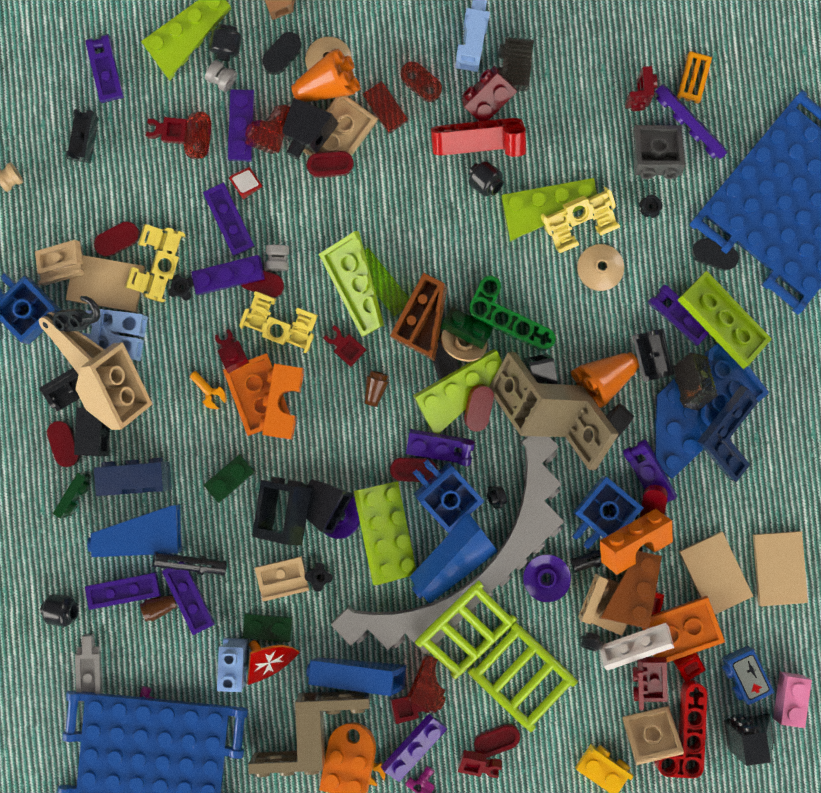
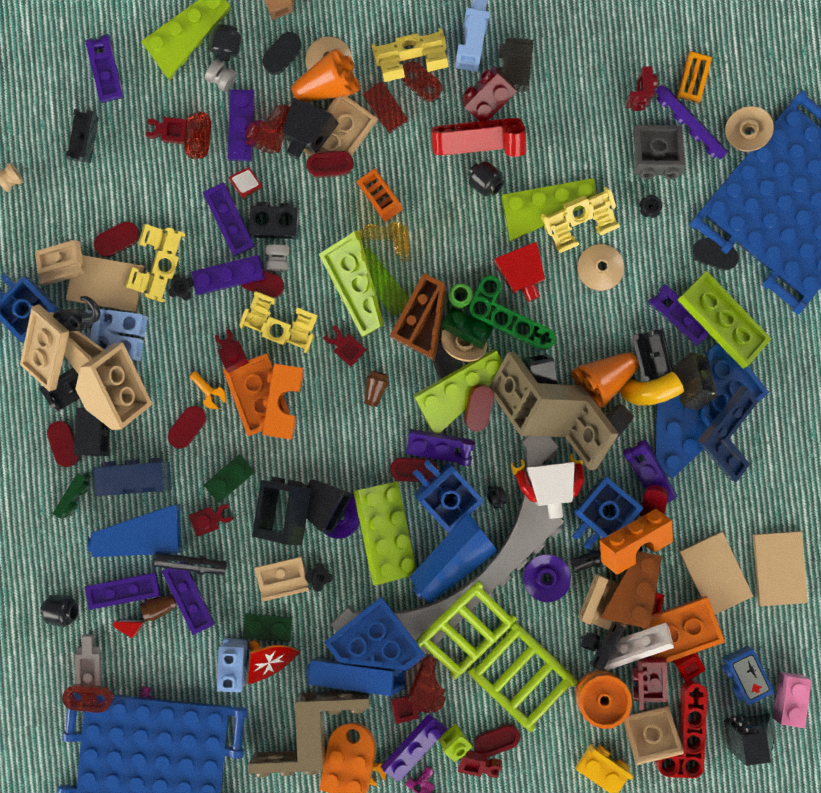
(44, 347): none -> tan tile
(89, 698): none -> clear red plate
(129, 627): none -> red slope
(187, 427): none -> dark red tile
(207, 520): none -> dark red plate
(273, 228): none -> black brick
(376, 640): none -> blue plate
(390, 205): none -> orange slope
(393, 53): none -> light yellow piece
(394, 231): none -> clear yellow bracket
(455, 743): none -> lime bracket
(462, 289): none -> bright green brick
(522, 270): none -> red torso
(551, 483): none -> white torso
(607, 646): none -> black pin
(613, 709): none -> orange wheel
(652, 391): none -> yellow cylinder
(749, 119): none -> tan dish

